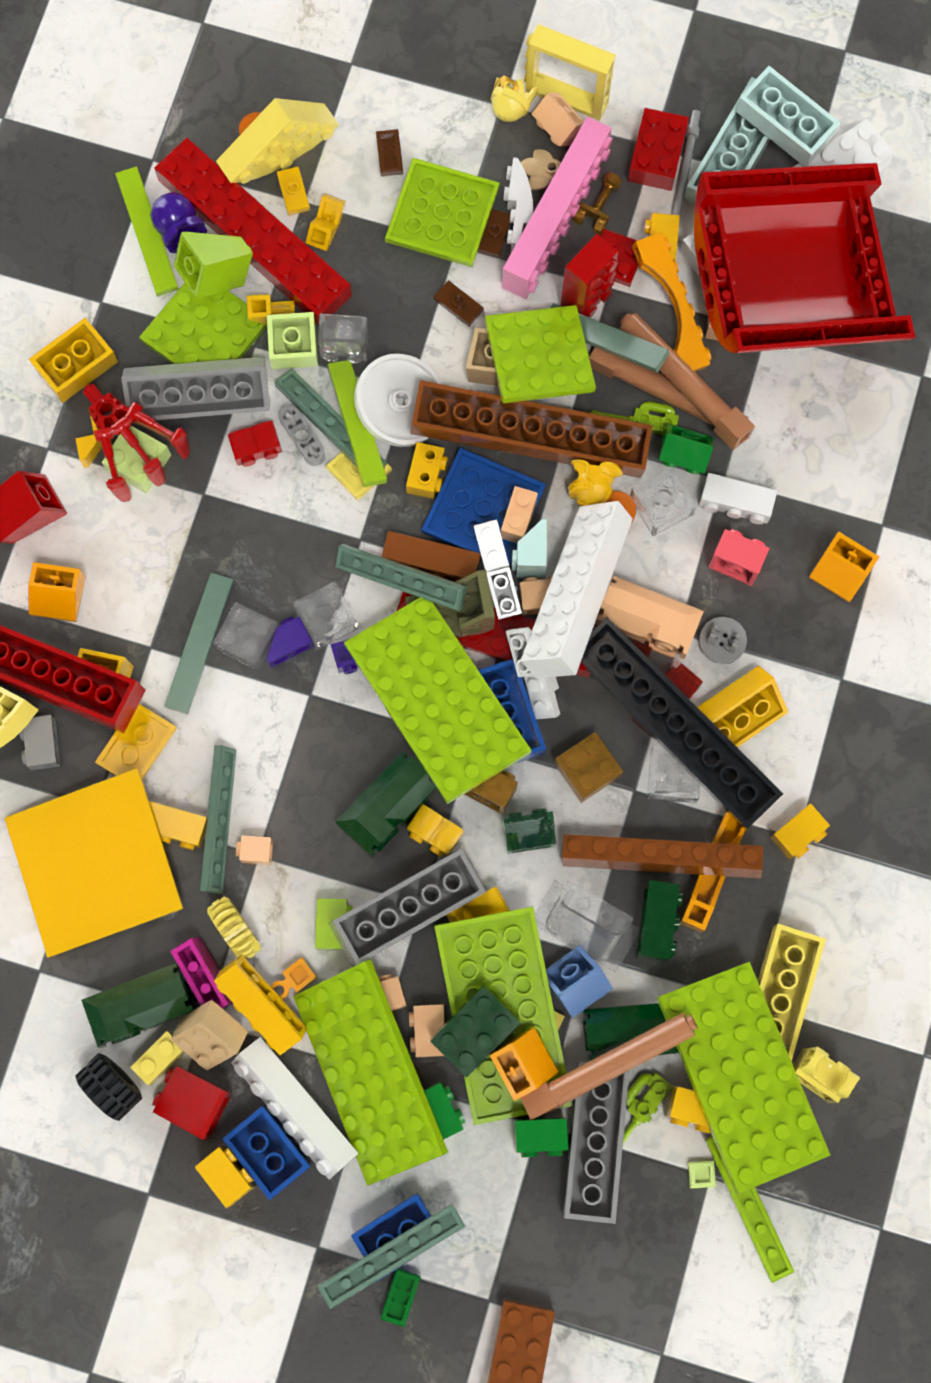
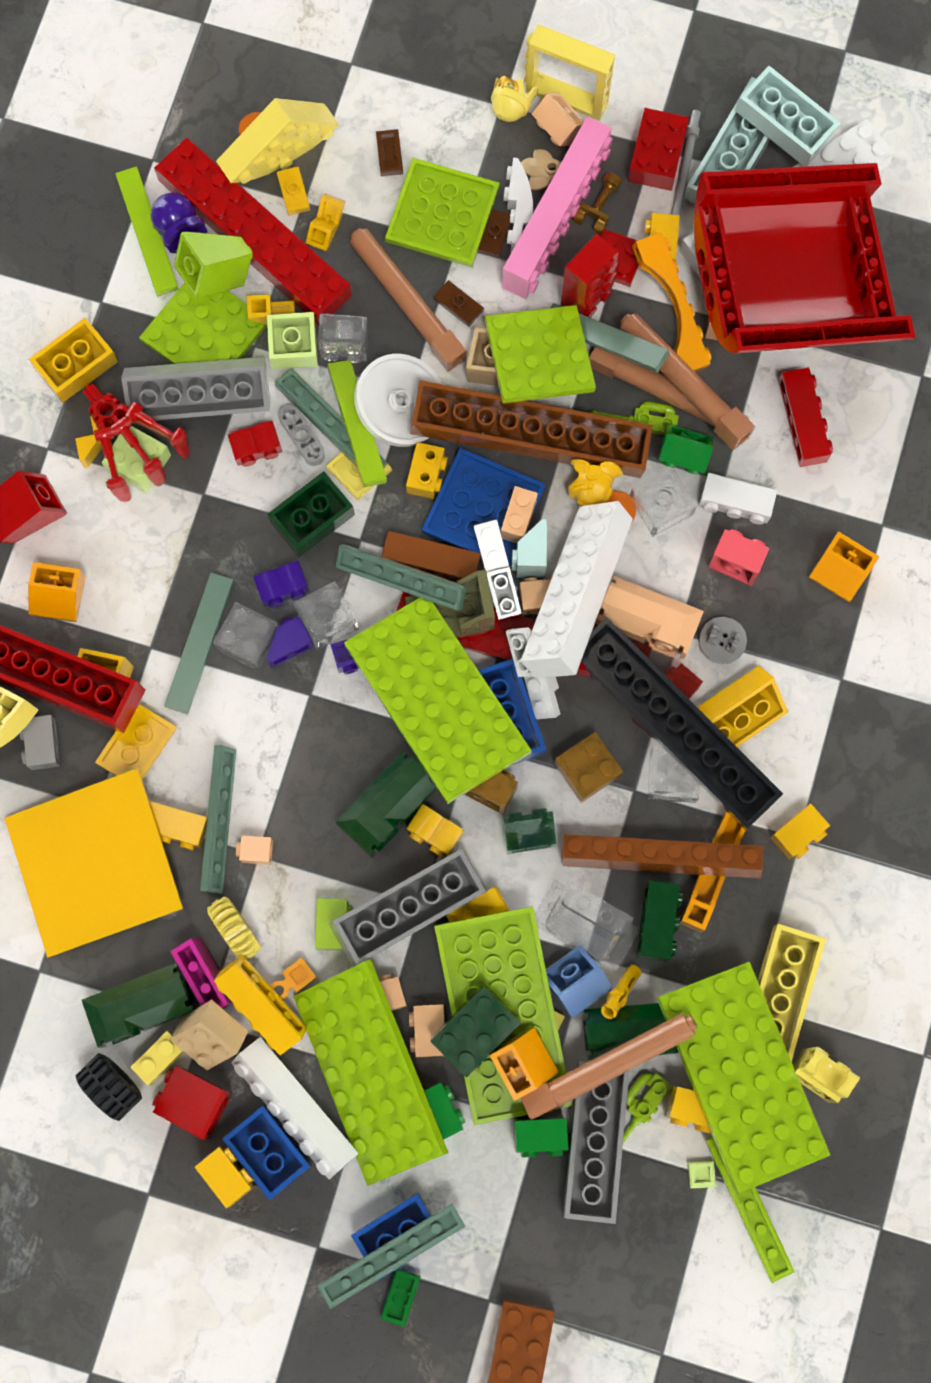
(281, 584): none -> dark purple brick
(311, 514): none -> dark green brick
(442, 341): none -> nougat brick
(618, 996): none -> yellow pin
(805, 417): none -> red brick

